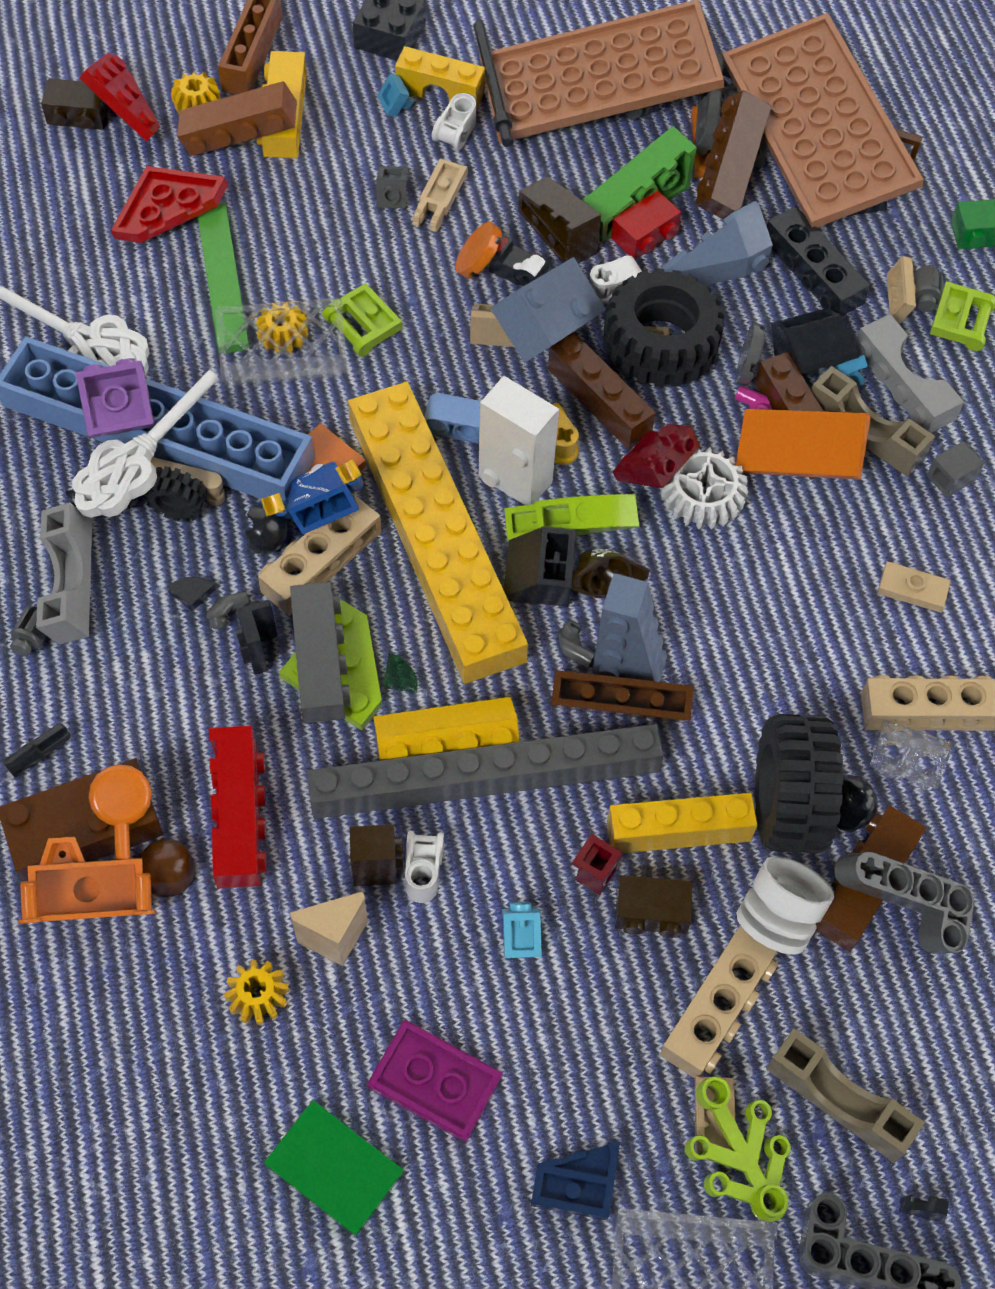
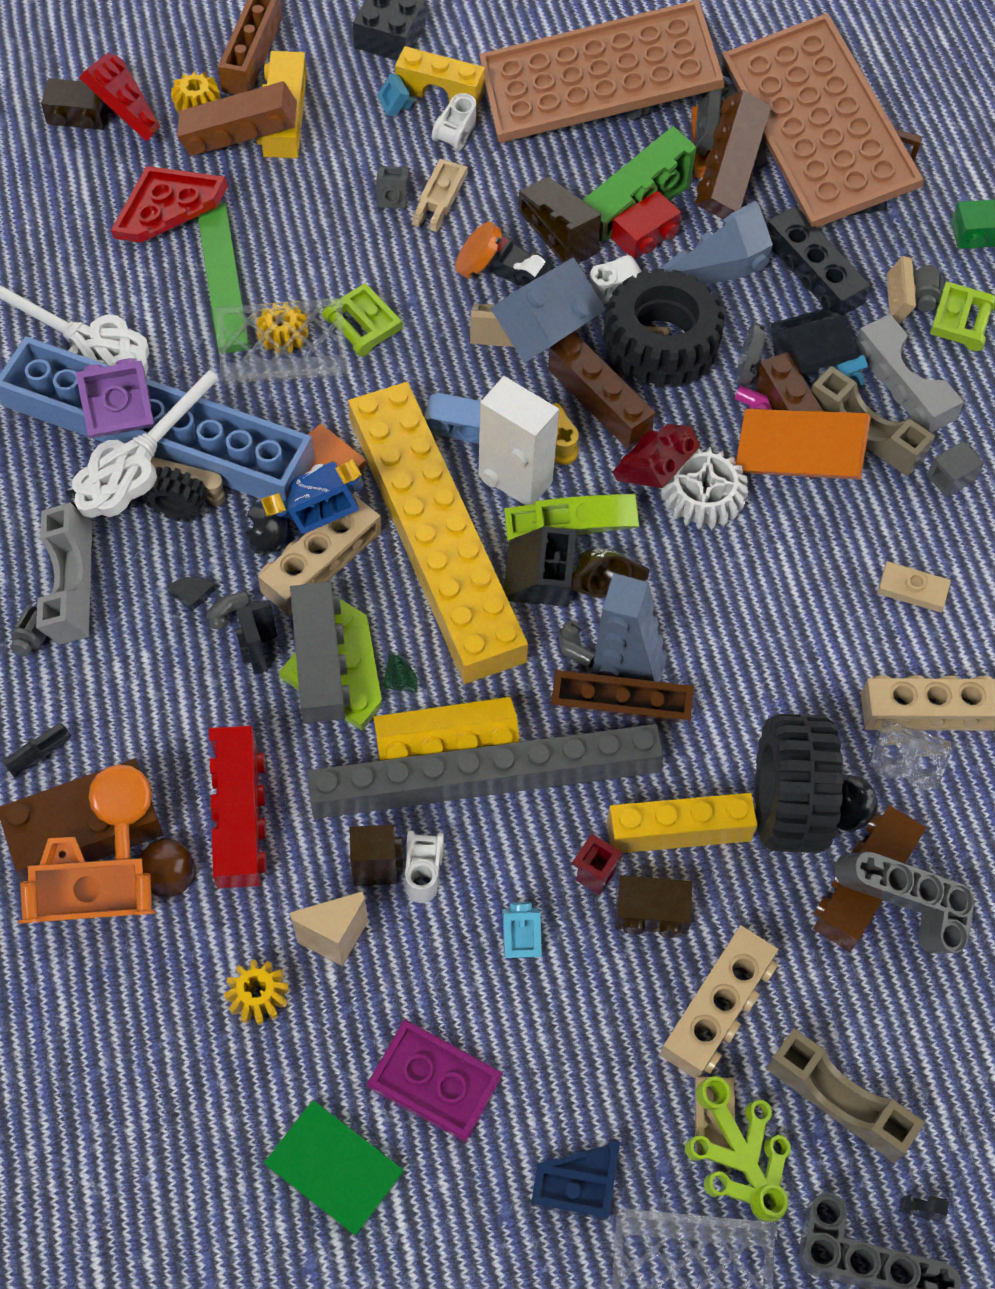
(501, 119): black bar -> none
(784, 905): white wheel -> none

